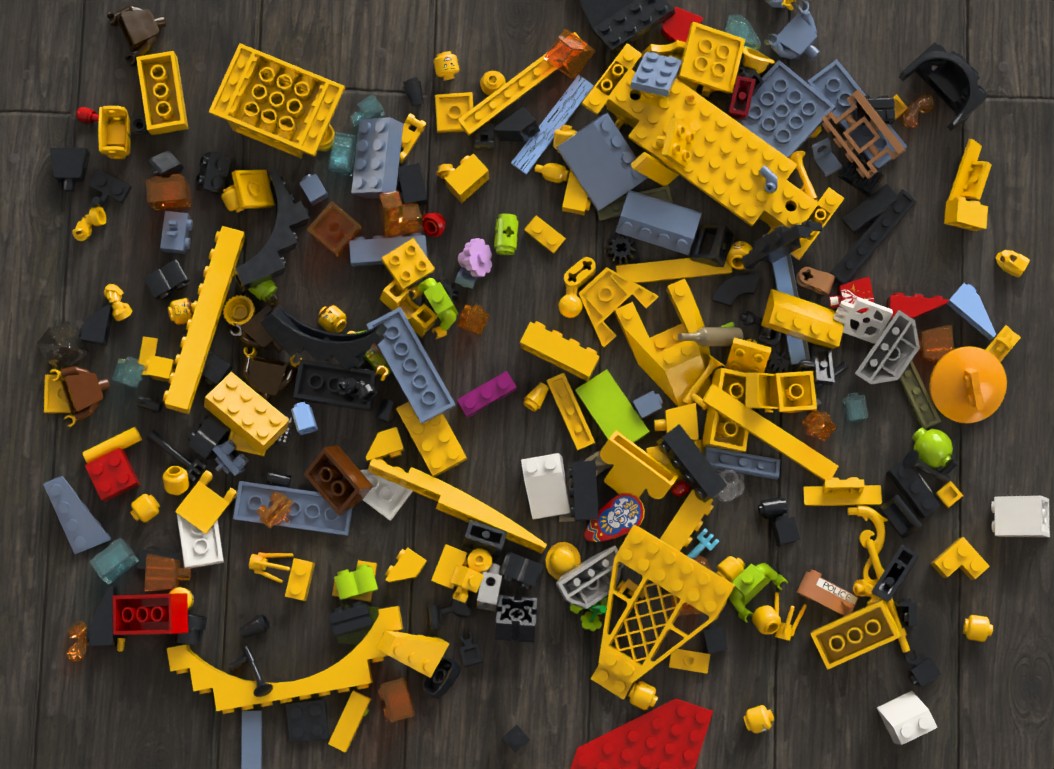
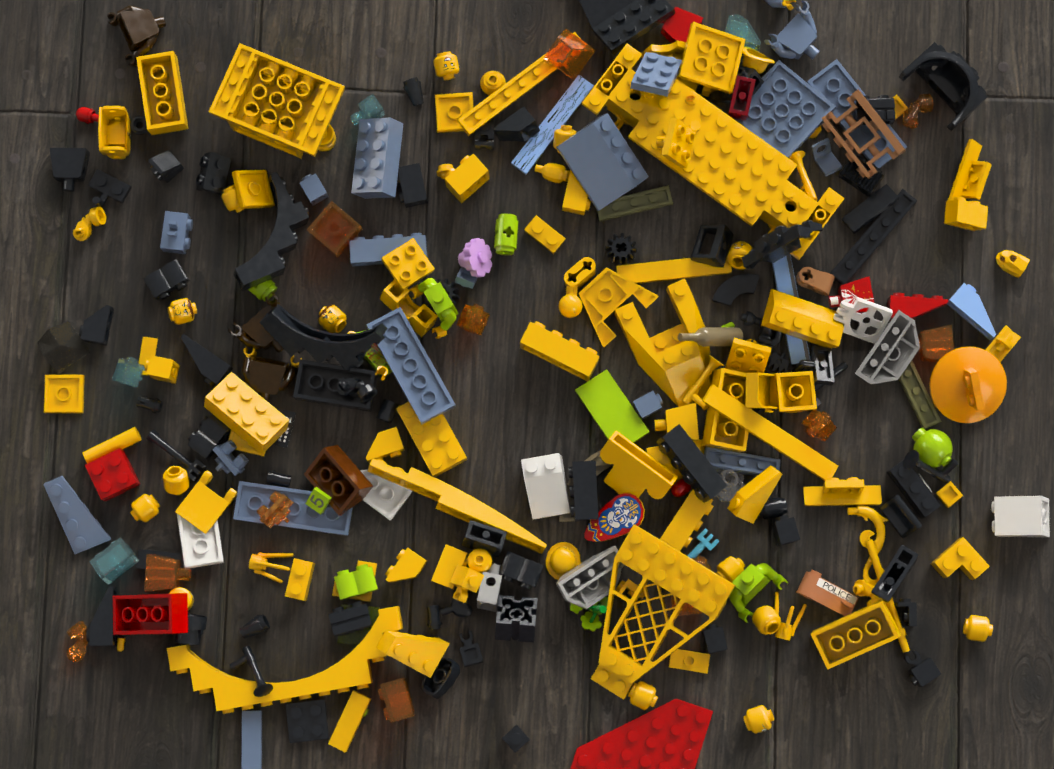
(81, 391): reddish brown torso -> none
(114, 295): yellow arm -> none
(168, 192): clear orange brick -> none
(204, 320): yellow brick -> none
(239, 310): yellow hat -> none
(304, 418): light blue brick -> none
(318, 500): none -> lime tile
(343, 154): clear light blue brick -> none
(398, 218): clear orange brick -> none
(409, 137): yellow plate -> none
(433, 224): red cone -> none
(487, 393): magenta arch -> none
(536, 397): yellow cone -> none
(570, 411): yellow plate -> none
(654, 169): yellow tile -> none
(658, 222): sand blue slope -> none
(753, 496): none -> yellow slope
(771, 179): sand blue arm -> none
(855, 407): clear light blue brick -> none
(906, 718): white slope -> none

